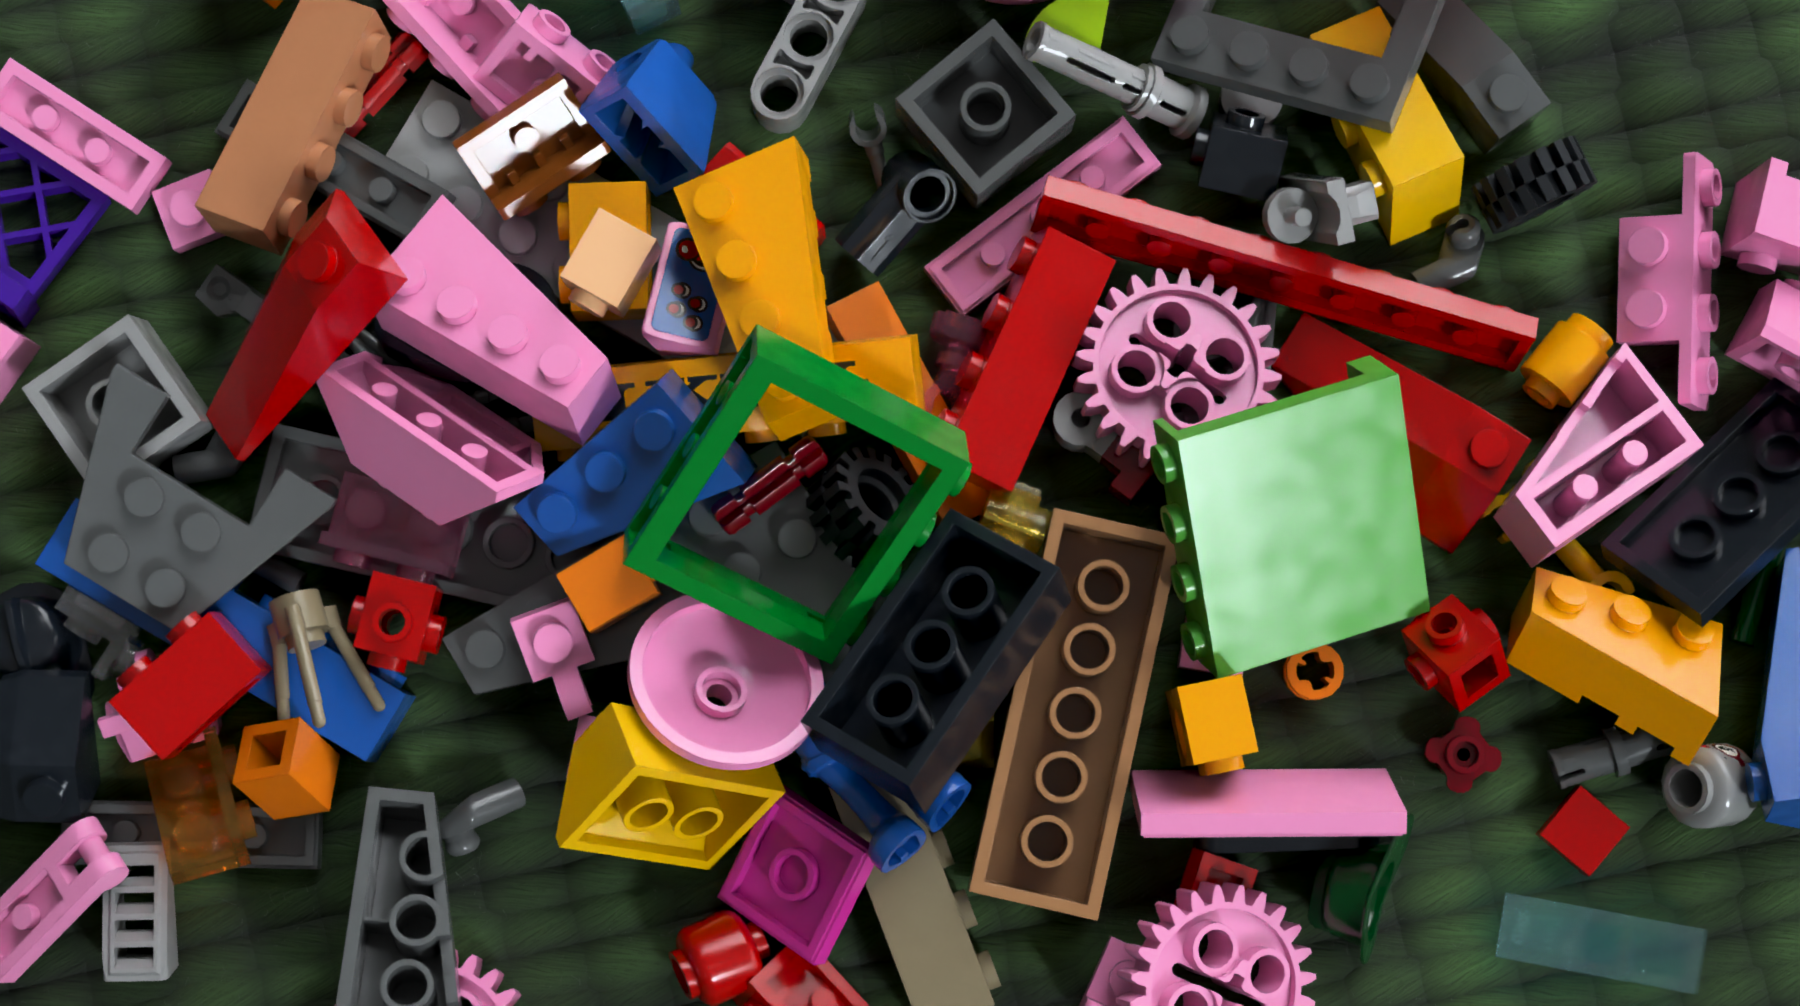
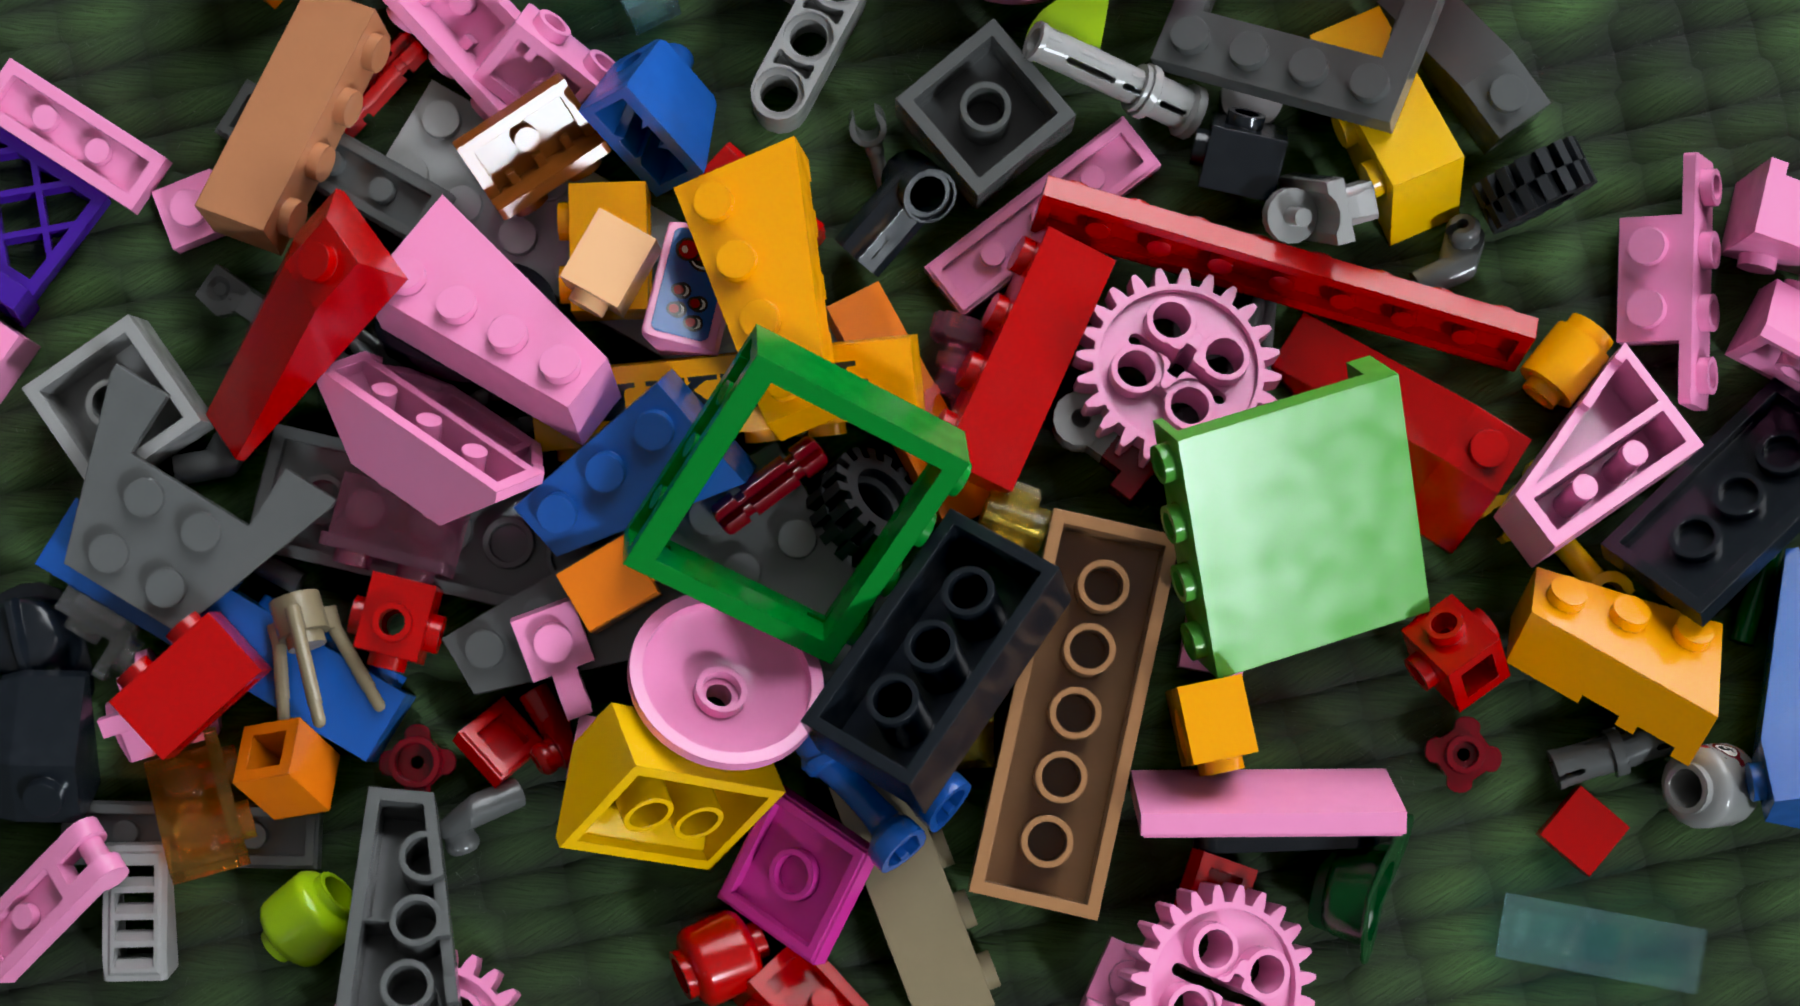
(306, 918): none -> lime head
(417, 742): none -> dark red plate
(497, 741): none -> red tile
(553, 726): none -> red arm
(1303, 688): orange bush -> none

